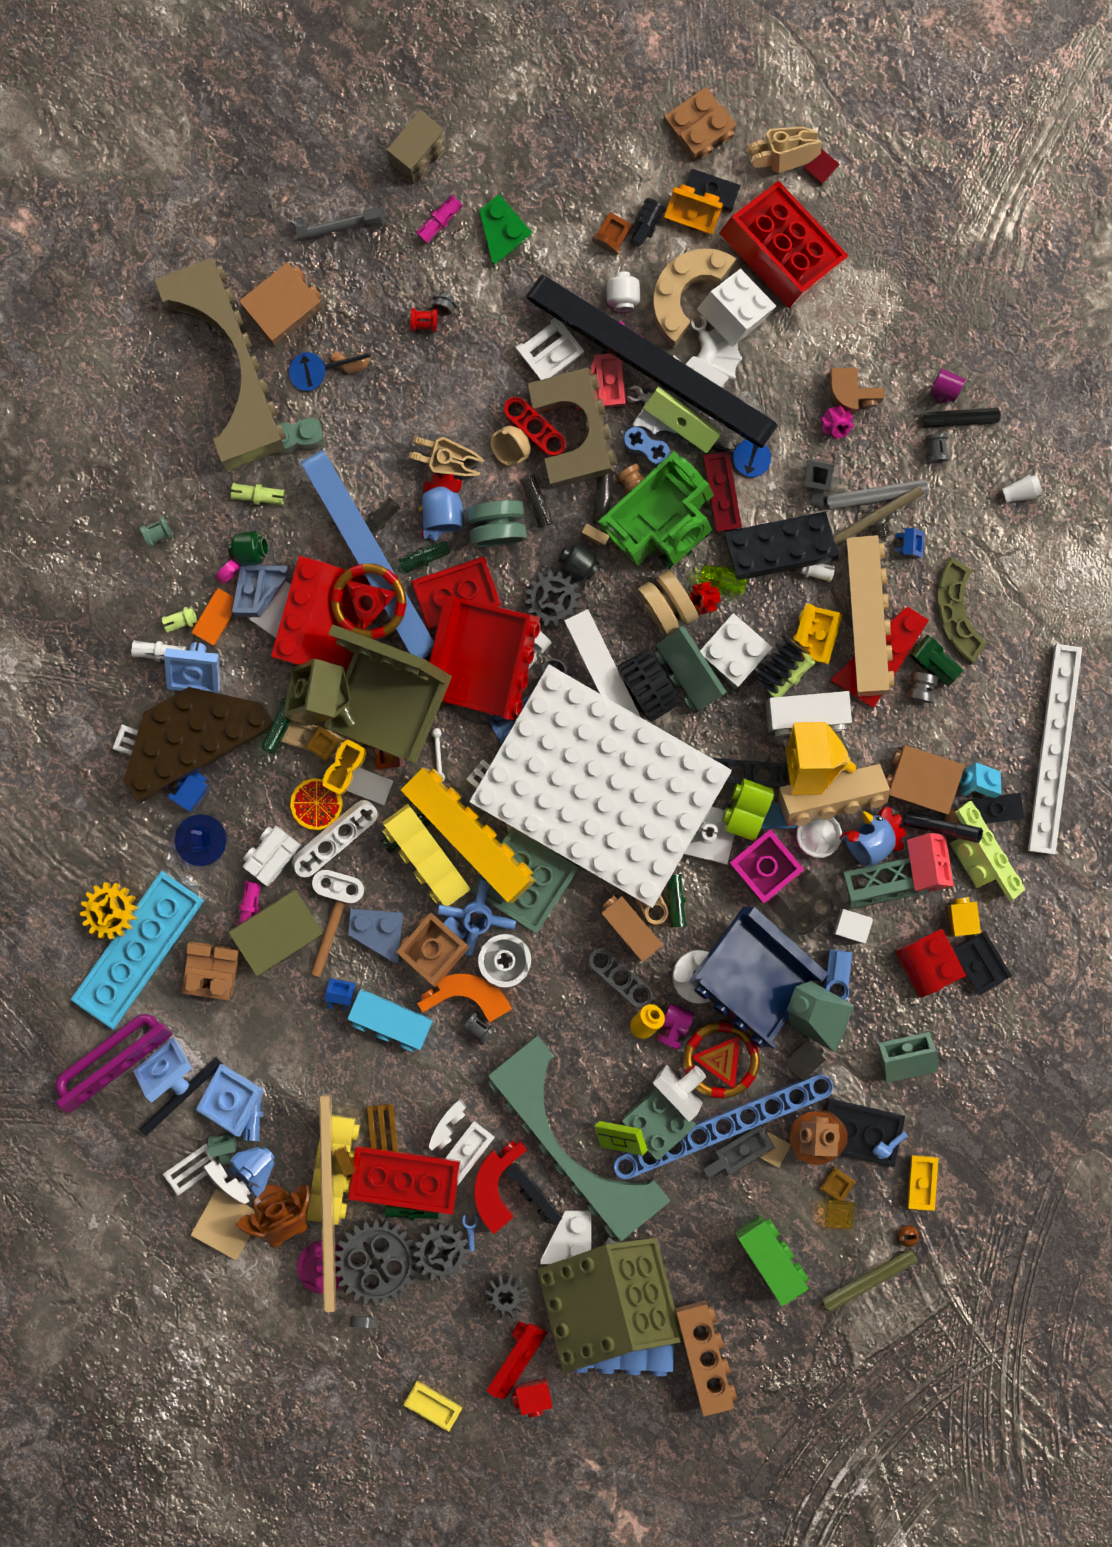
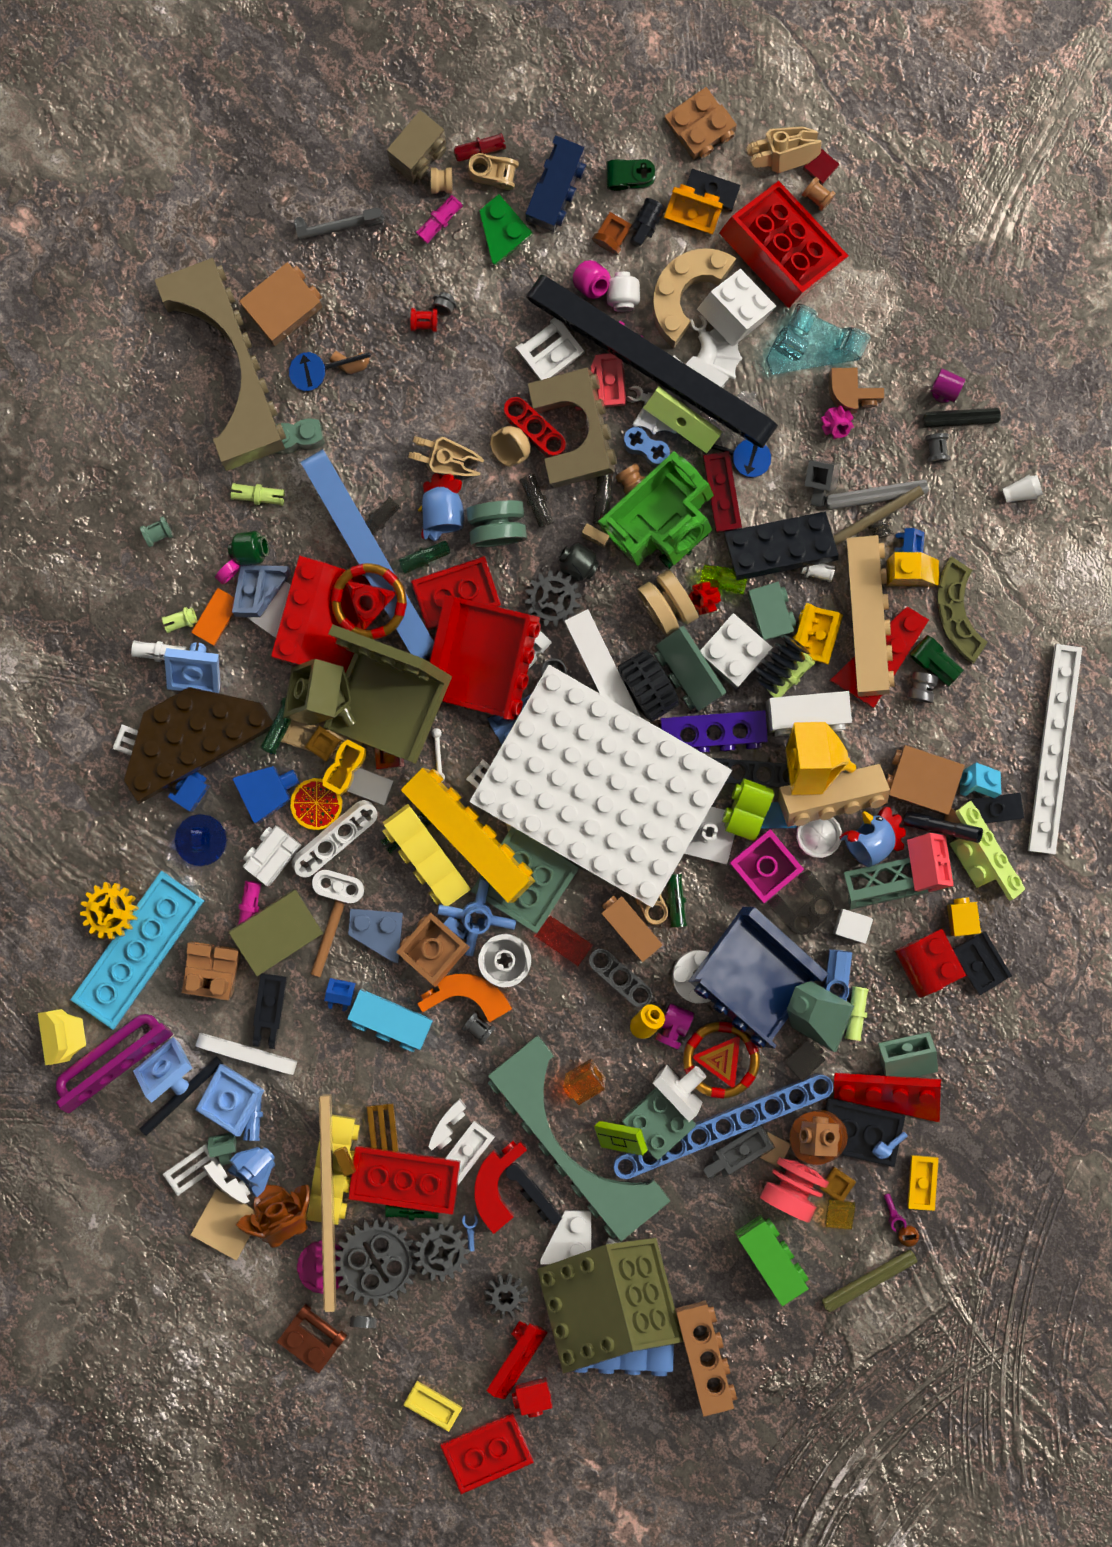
(60, 1036): none -> light yellow slope
(246, 1053): none -> white beam
(265, 791): none -> blue torso
(269, 1007): none -> black hinge
(307, 1345): none -> copper plate
(441, 180): none -> tan wheel
(484, 146): none -> dark red axle
(486, 1453): none -> red tile
(495, 170): none -> tan piece
(556, 184): none -> dark blue wedge
(564, 940): none -> clear red plate
(584, 1082): none -> clear orange brick
(591, 279): none -> dark pink head
(626, 174): none -> dark green piece
(753, 722): none -> dark purple brick
(771, 611): none -> sand green brick
(794, 1189): none -> coral wheel
(814, 343): none -> clear light blue panel
(818, 194): none -> medium nougat bush
(855, 1022): none -> yellowish green pin
(894, 1216): none -> magenta hand
(896, 1094): none -> red wing
(912, 570): none -> yellow slope

